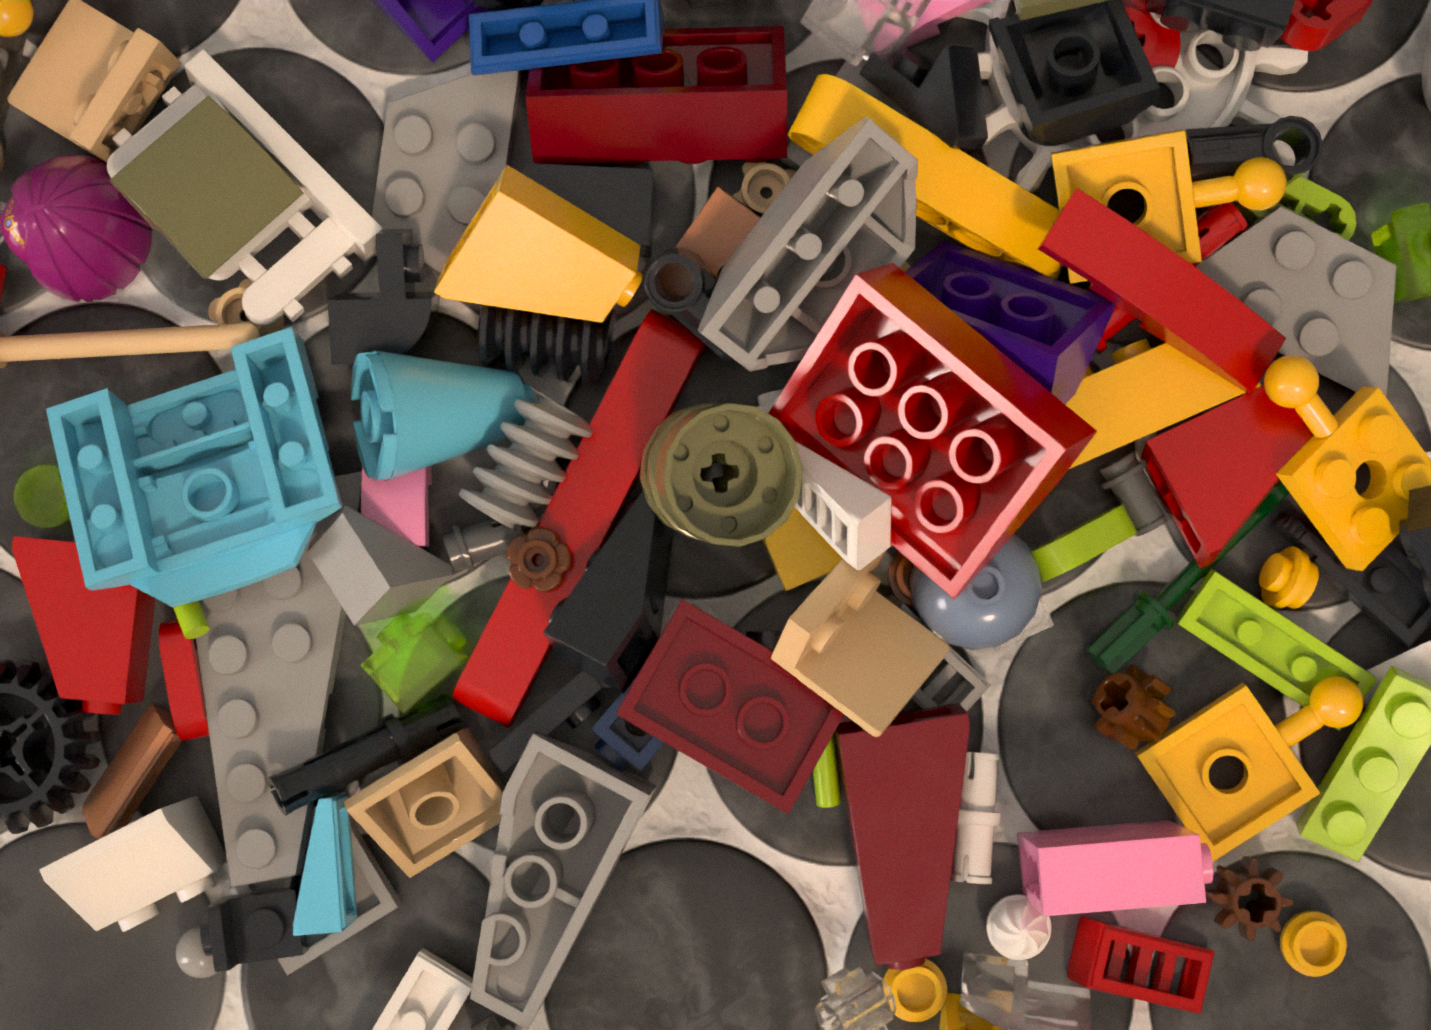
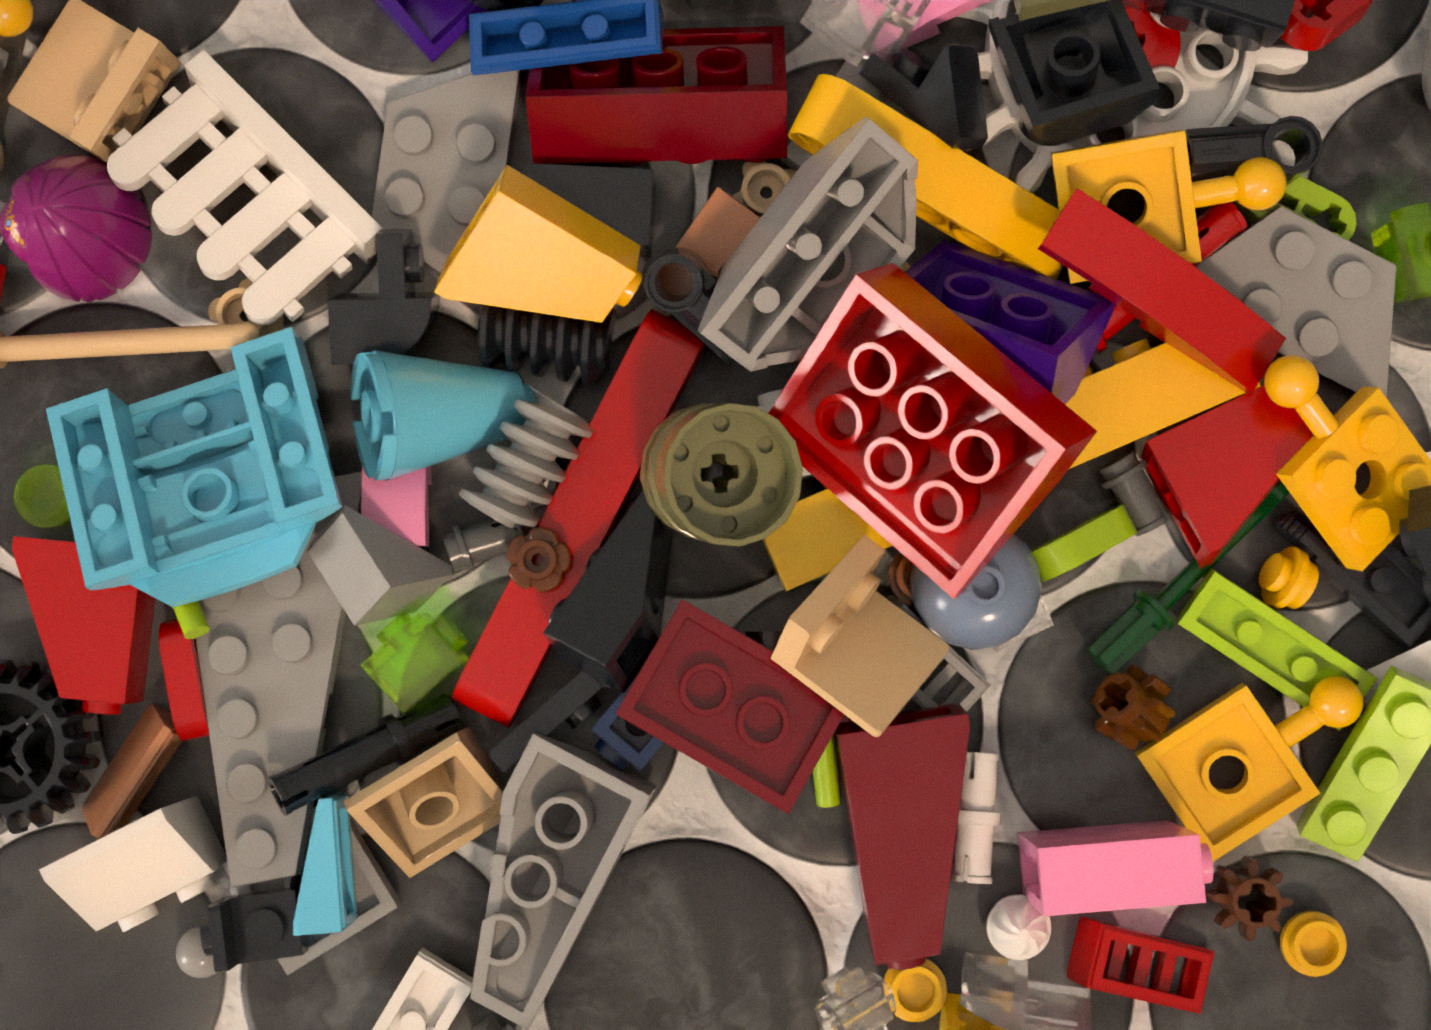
(206, 187): olive slope -> none
(844, 509): white slope -> none

